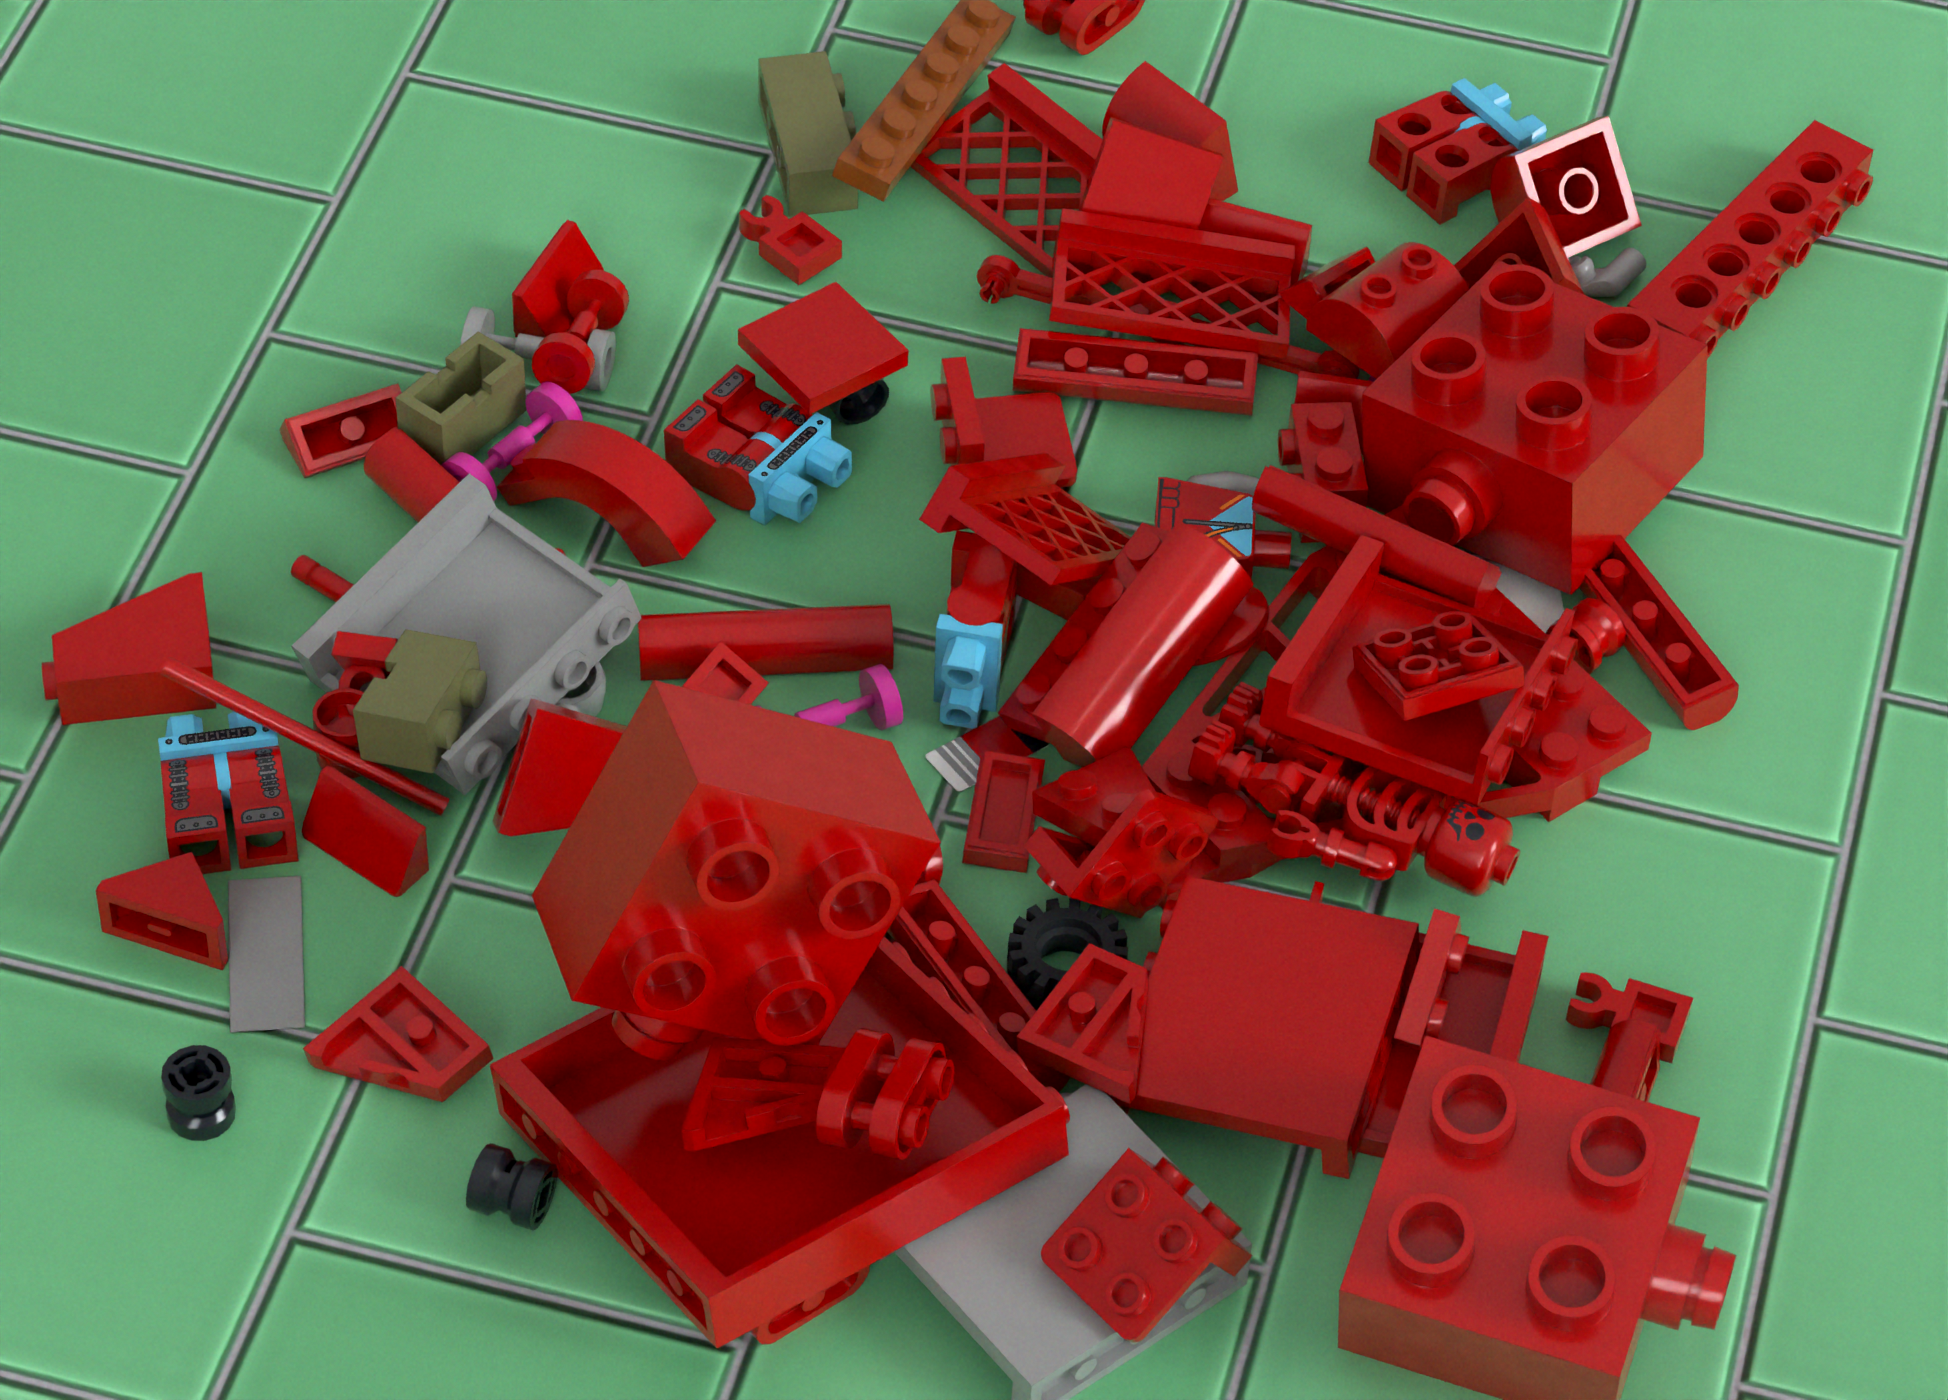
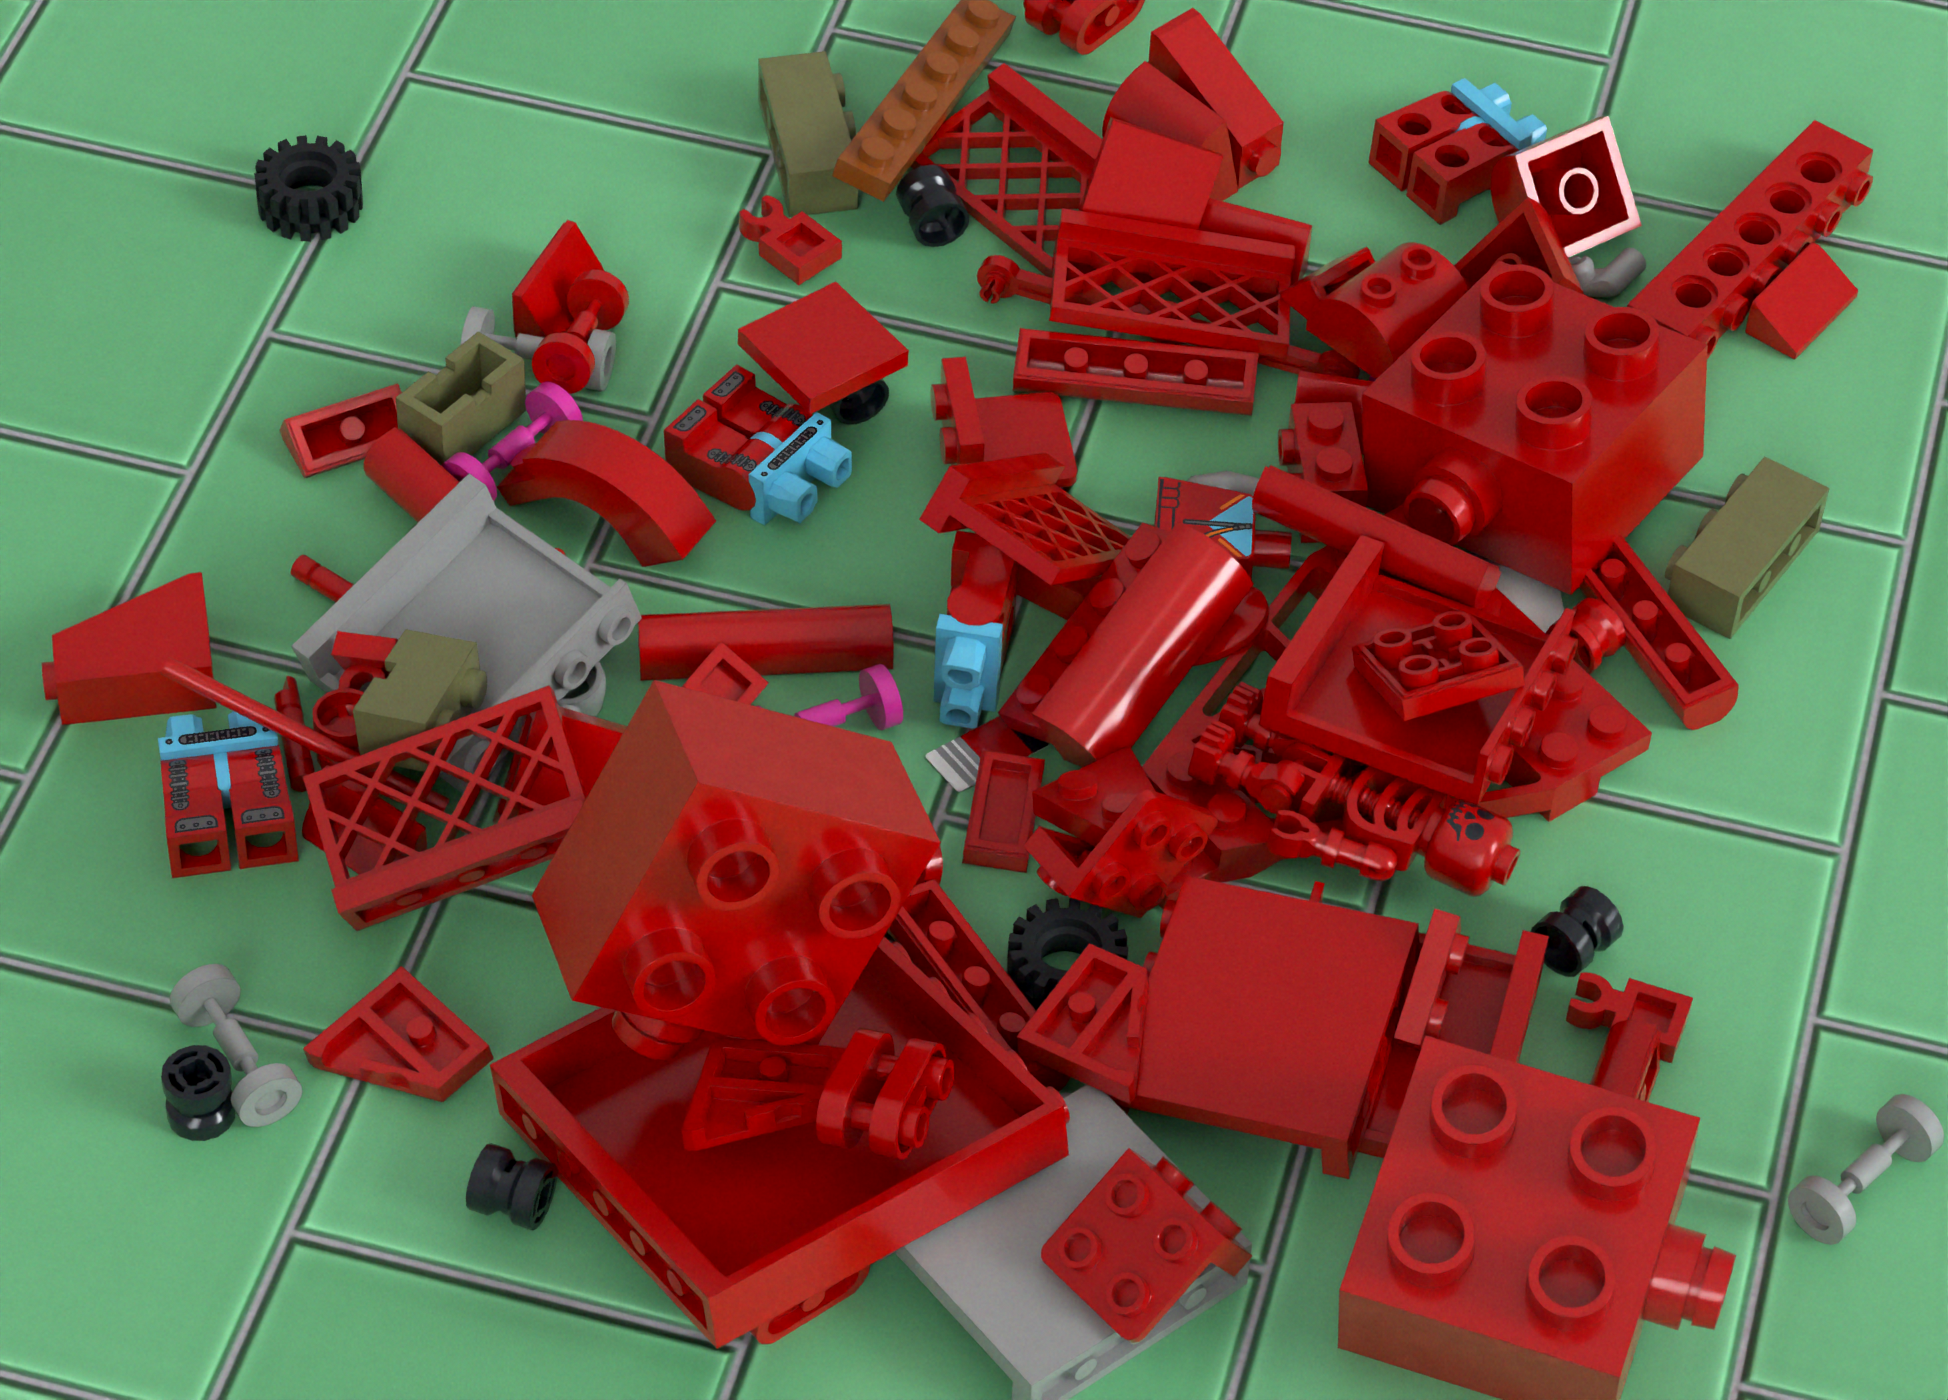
(165, 910): red slope -> none
(266, 954): light grey sticker -> none
(266, 1091): none -> light grey wheel
(297, 757): none -> red wheel
(306, 166): none -> black tyre
(453, 863): none -> red fence
(932, 205): none -> black wheel
(1204, 67): none -> red slope
(1582, 926): none -> black wheel
(1745, 546): none -> olive brick
(1800, 302): none -> red slope
(1824, 1208): none -> light grey wheel

